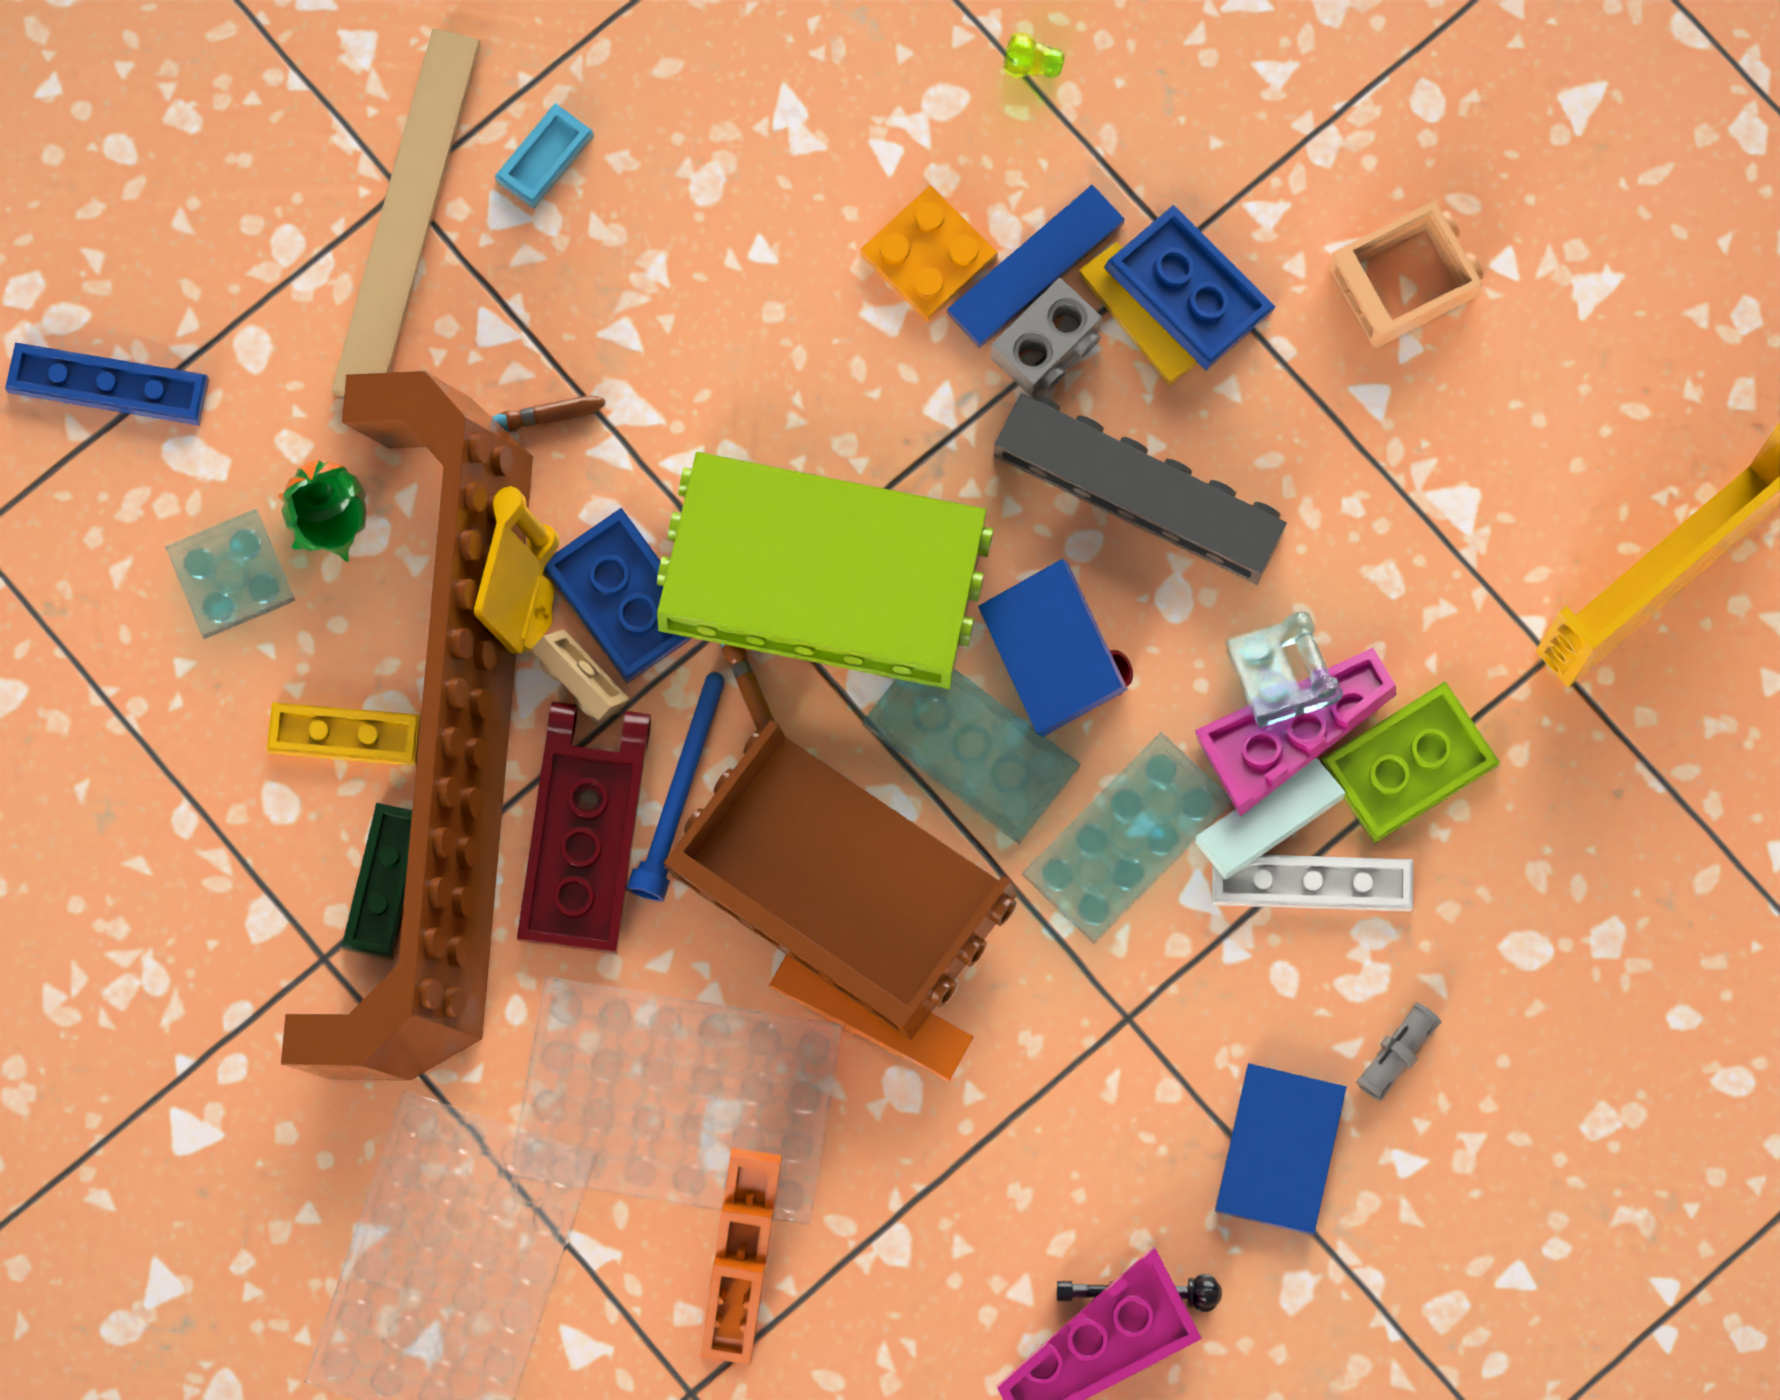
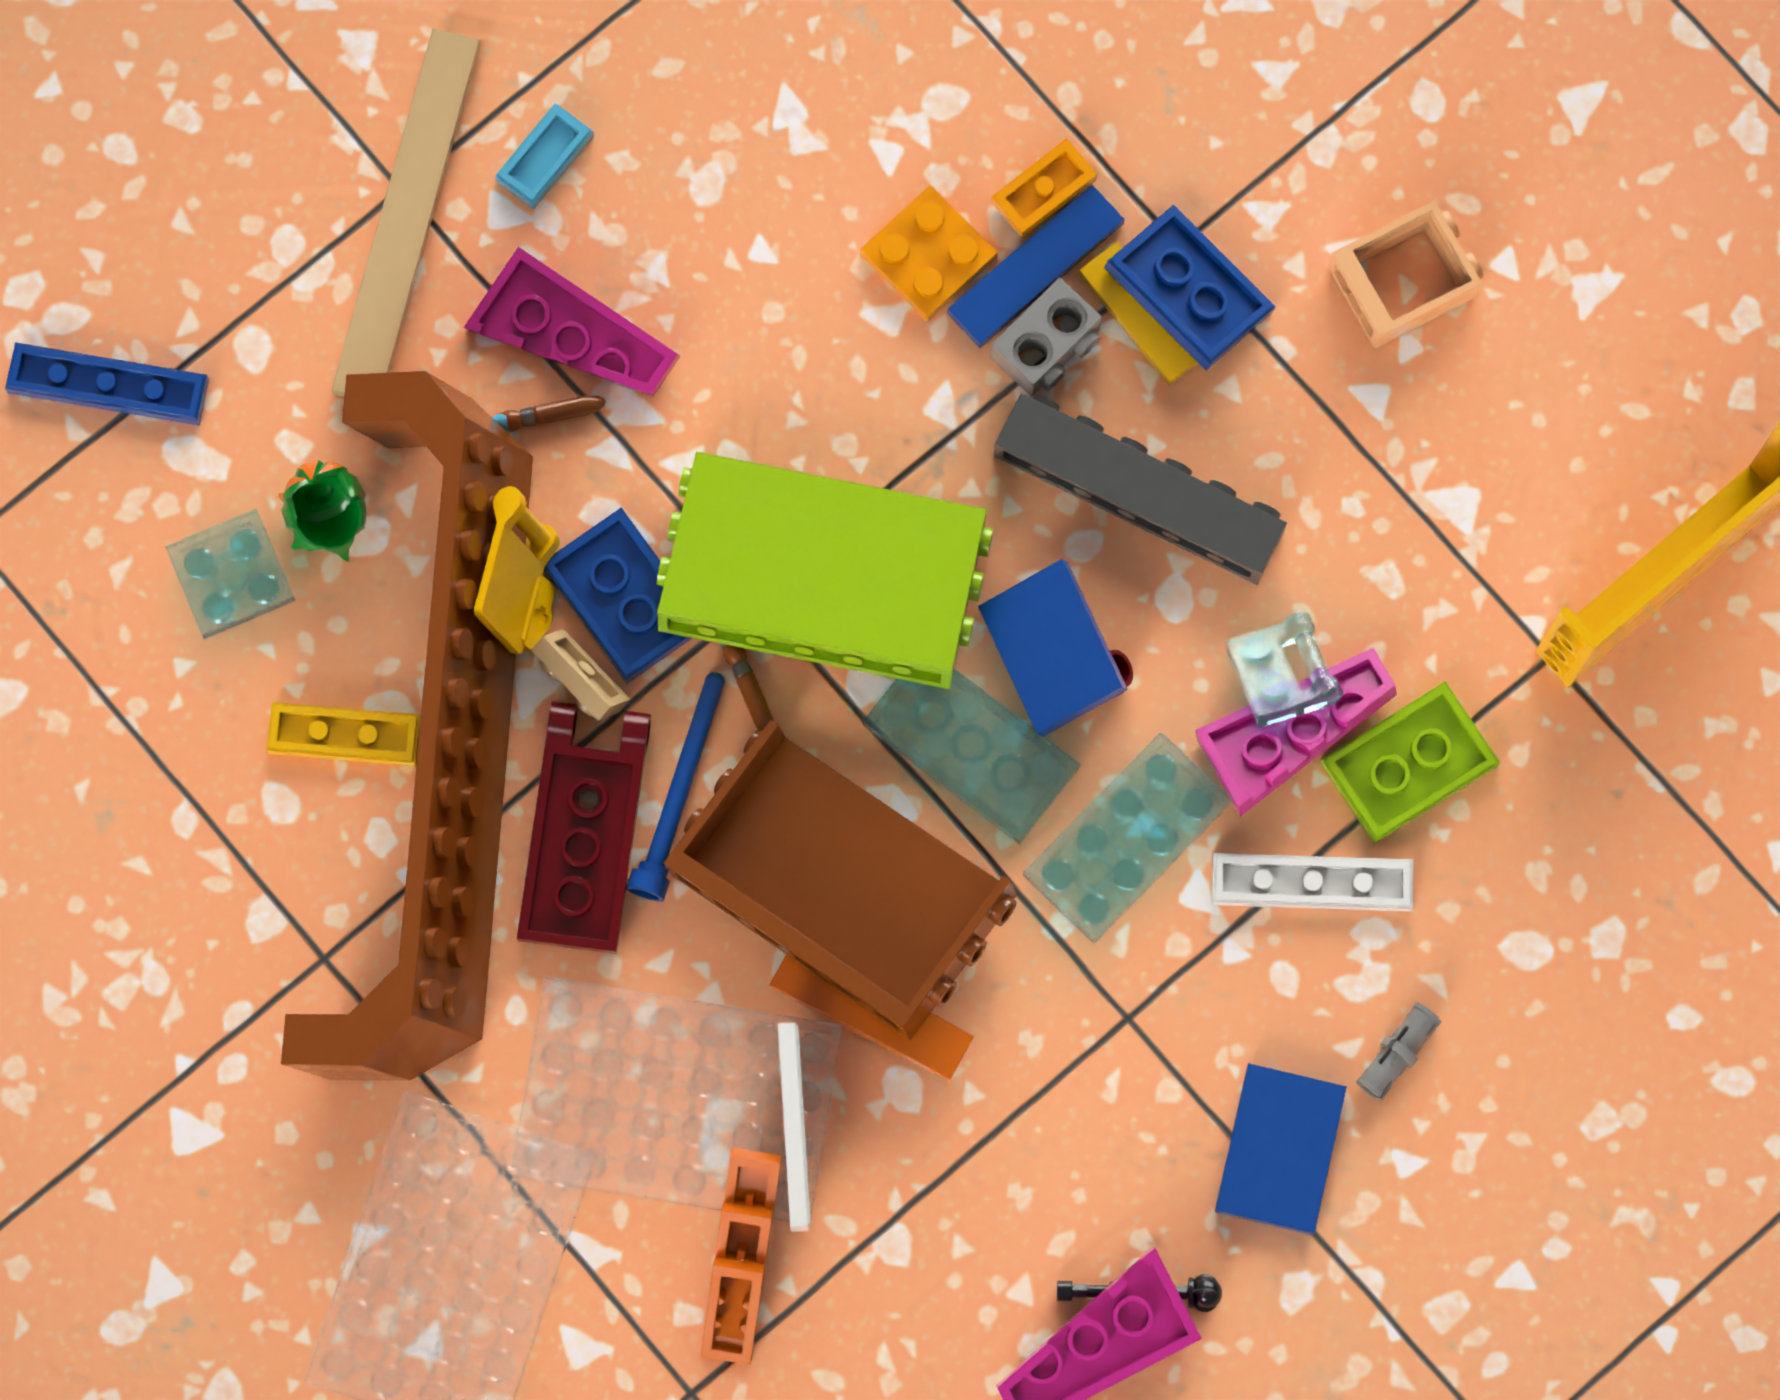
(380, 885): dark green tile -> none
(561, 322): none -> dark pink wing
(794, 1127): none -> white tile
(1031, 57): clear neon green piece -> none
(1044, 188): none -> light orange plate
(1241, 840): light aqua tile -> none

